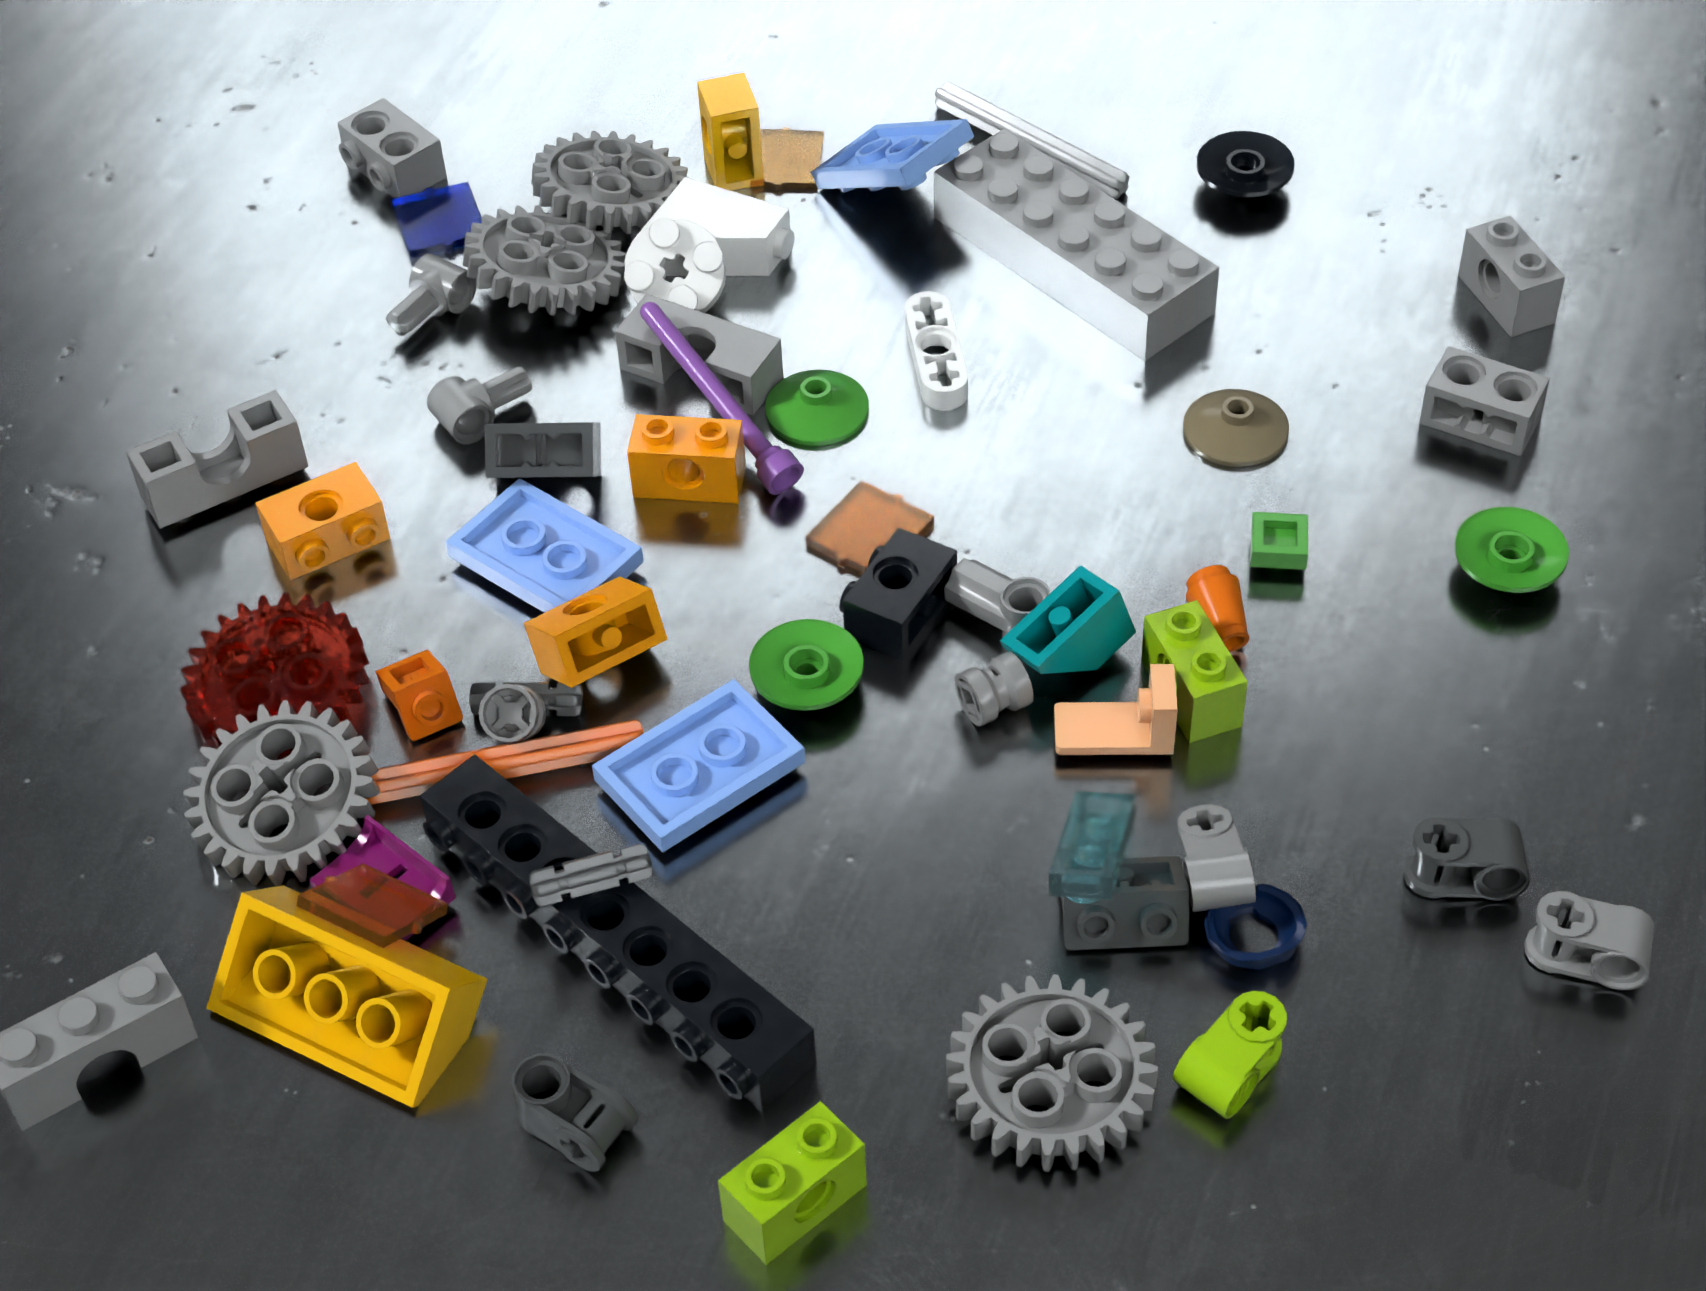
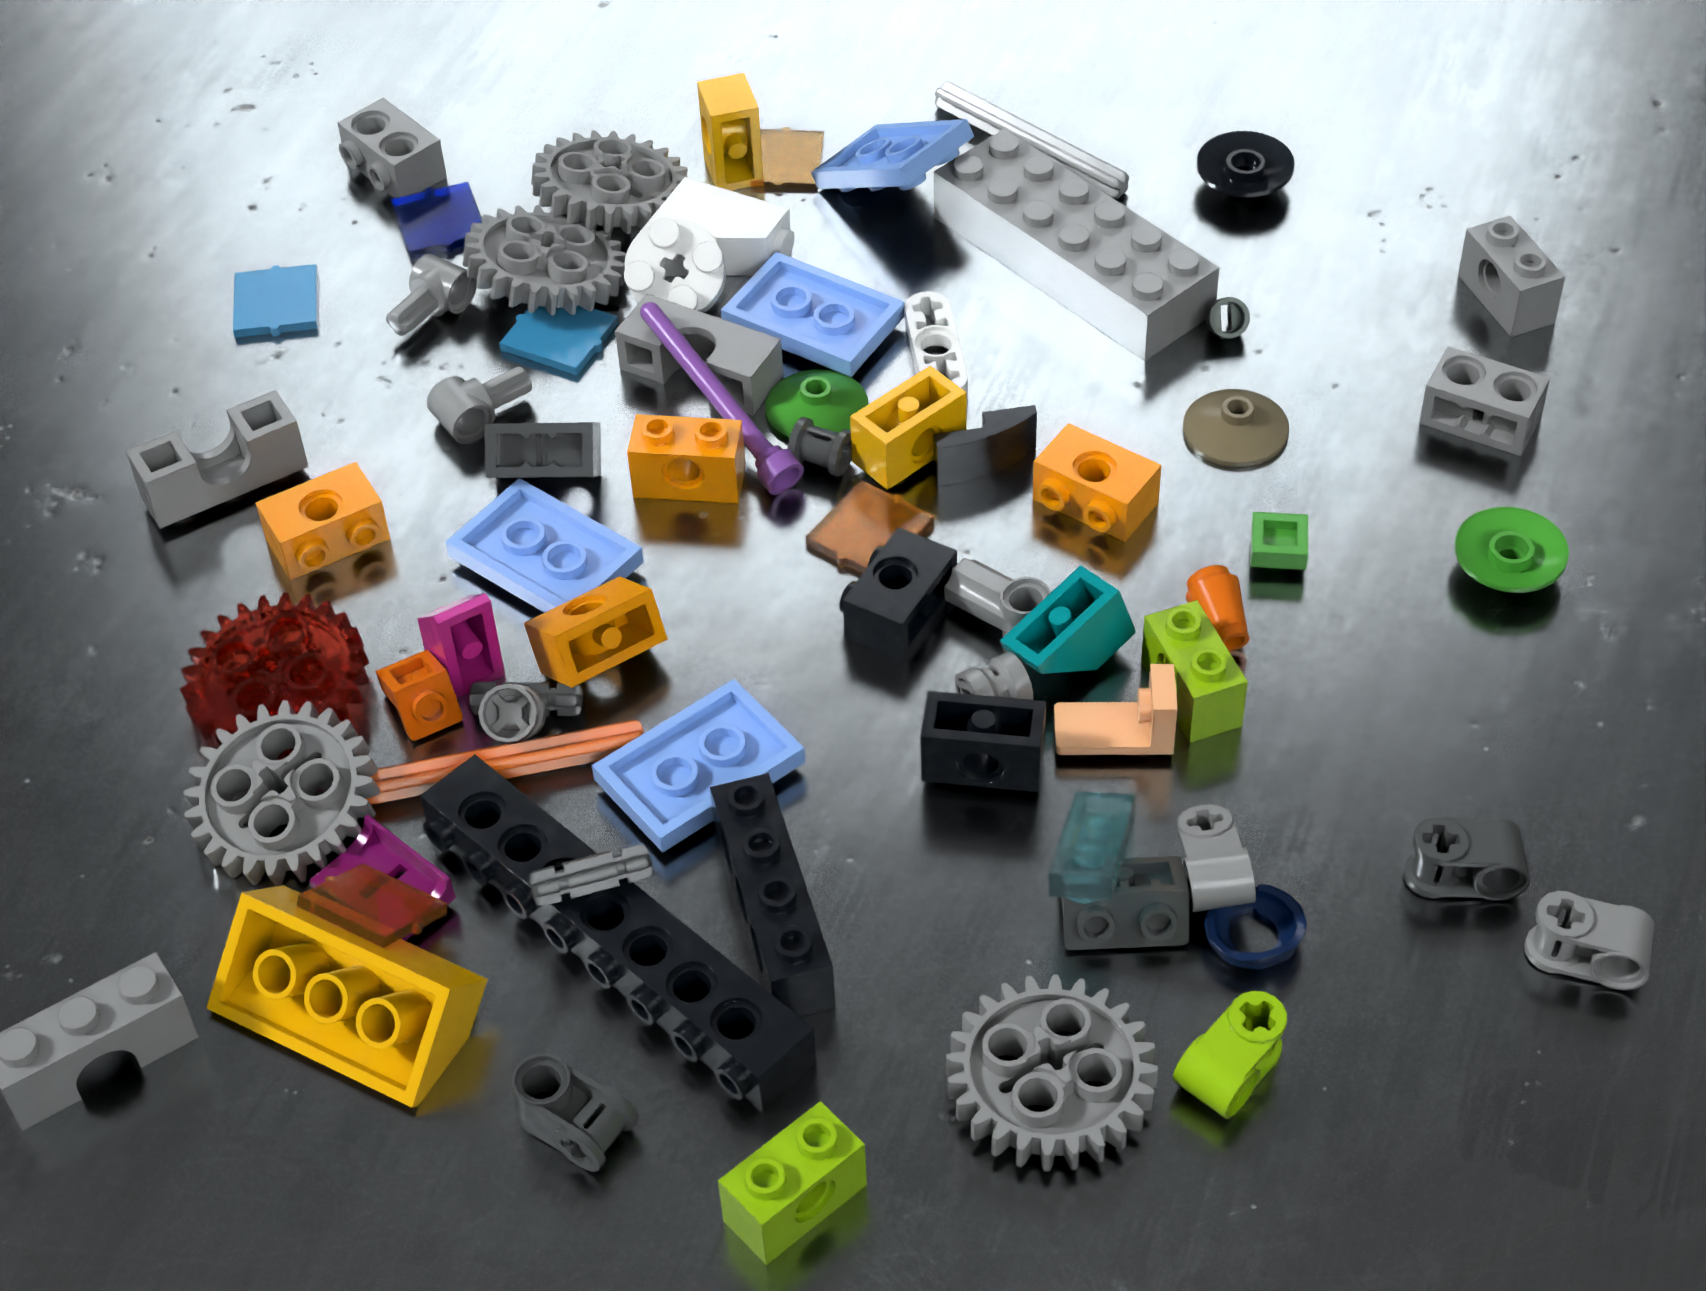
(275, 300): none -> dark azure piece
(464, 641): none -> dark pink slope
(559, 339): none -> dark azure piece
(772, 895): none -> black brick
(806, 664): bright green dish -> none
(815, 313): none -> light blue plate
(821, 446): none -> dark grey bush
(897, 430): none -> yellow brick
(977, 452): none -> black slope
(983, 741): none -> black brick
(1096, 482): none -> light orange brick
(1237, 316): none -> pearl dark grey hinge

